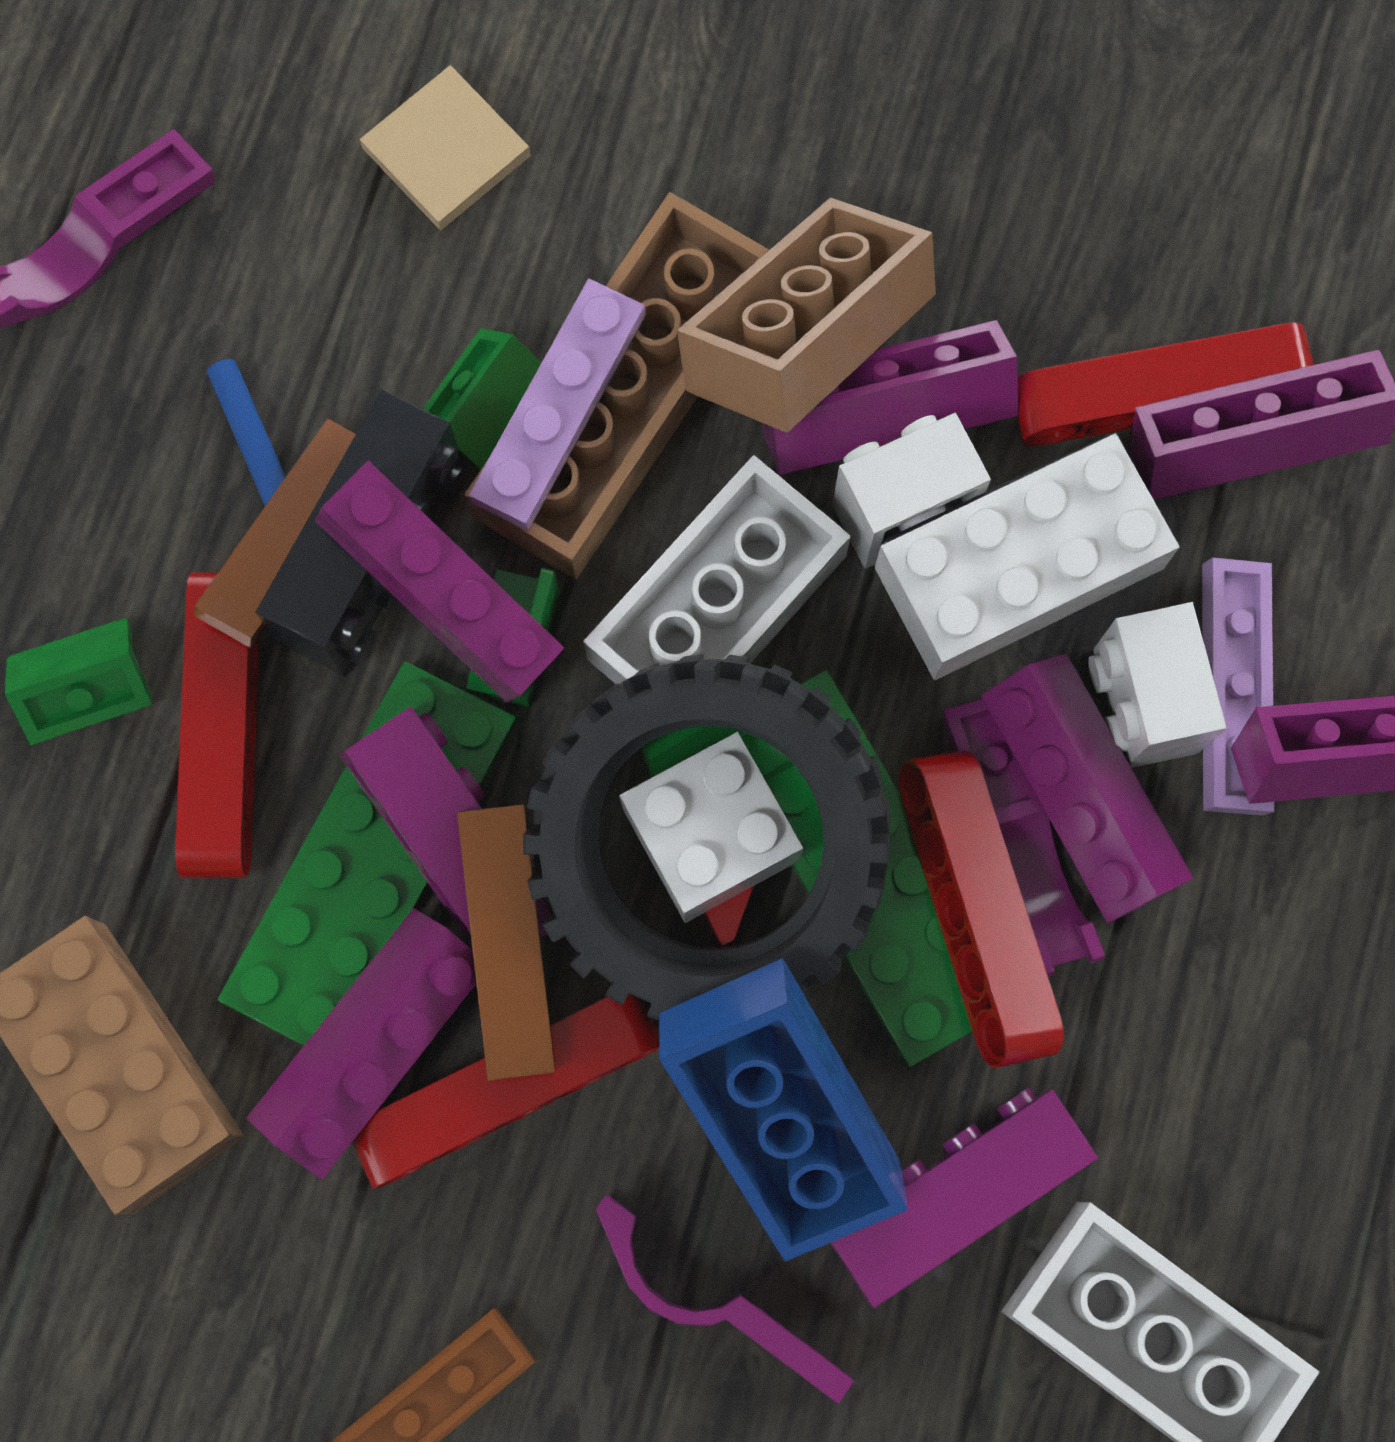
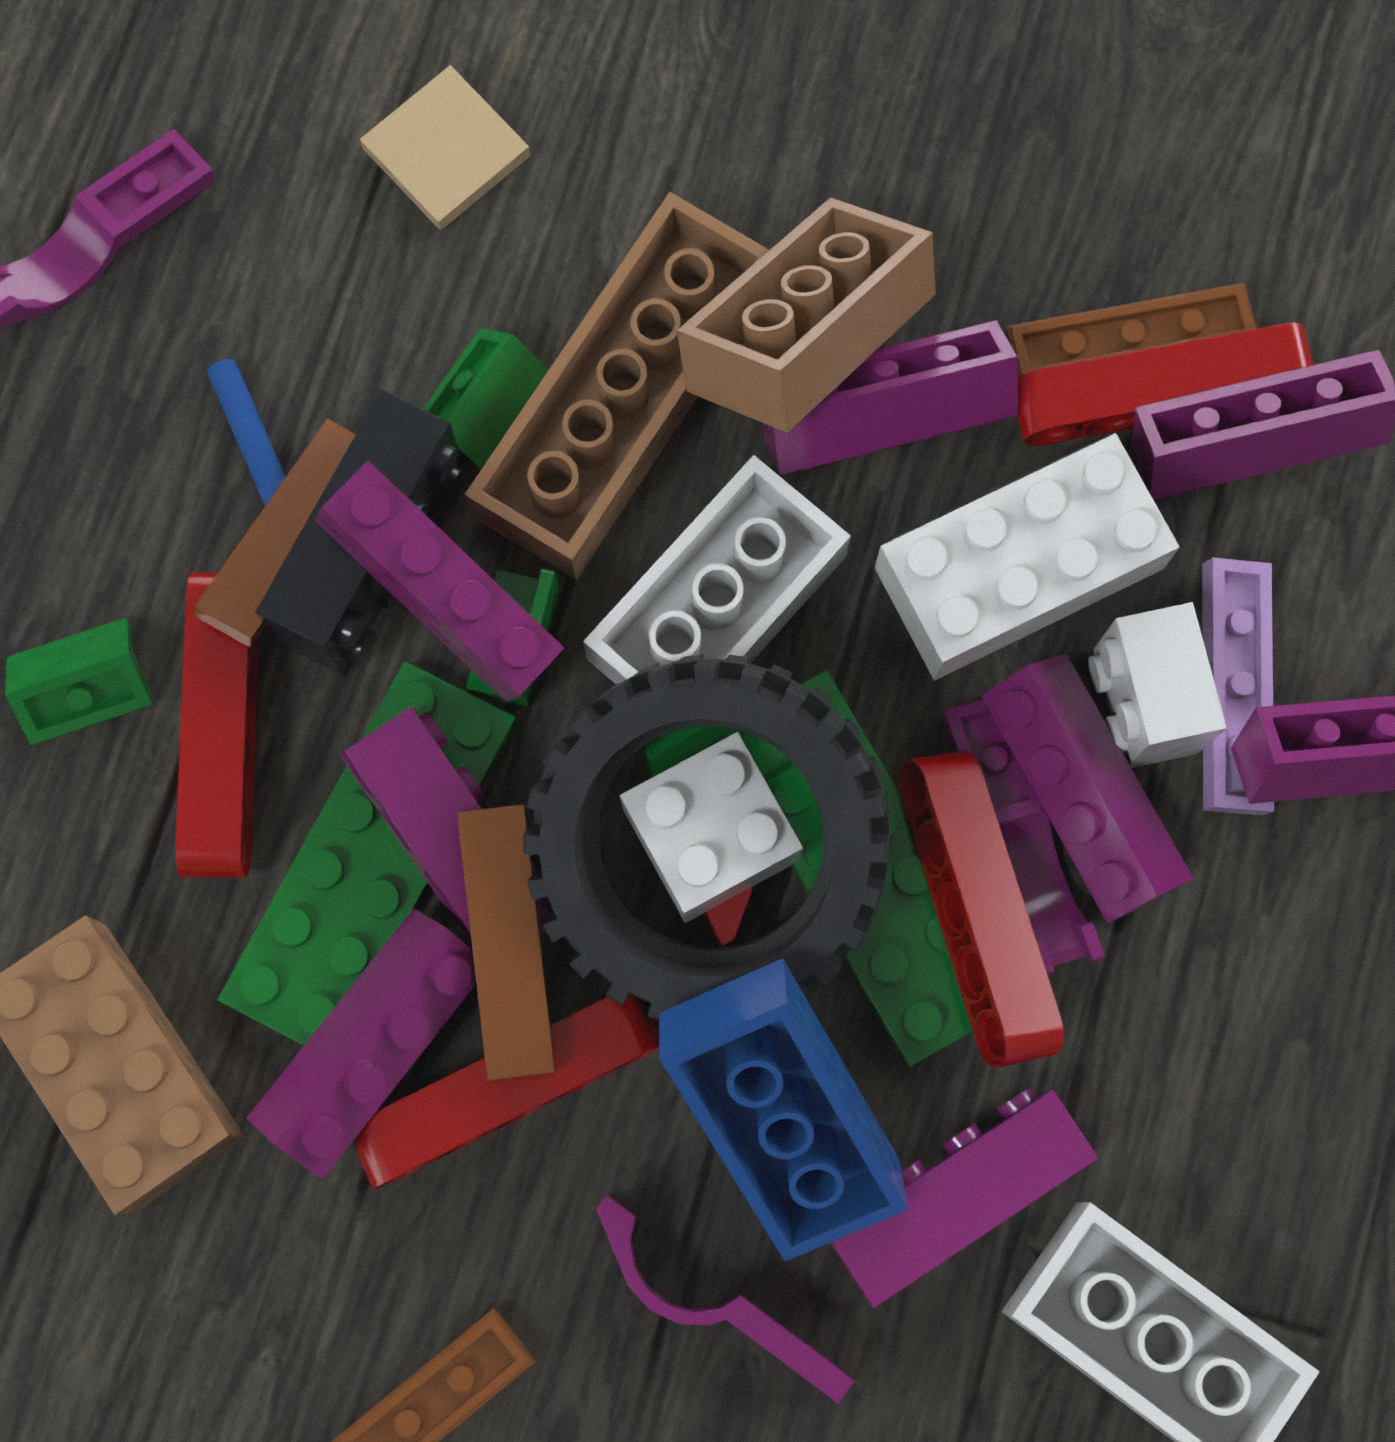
(557, 404): lavender plate -> none
(906, 482): white brick -> none
(1130, 327): none -> dark orange tile

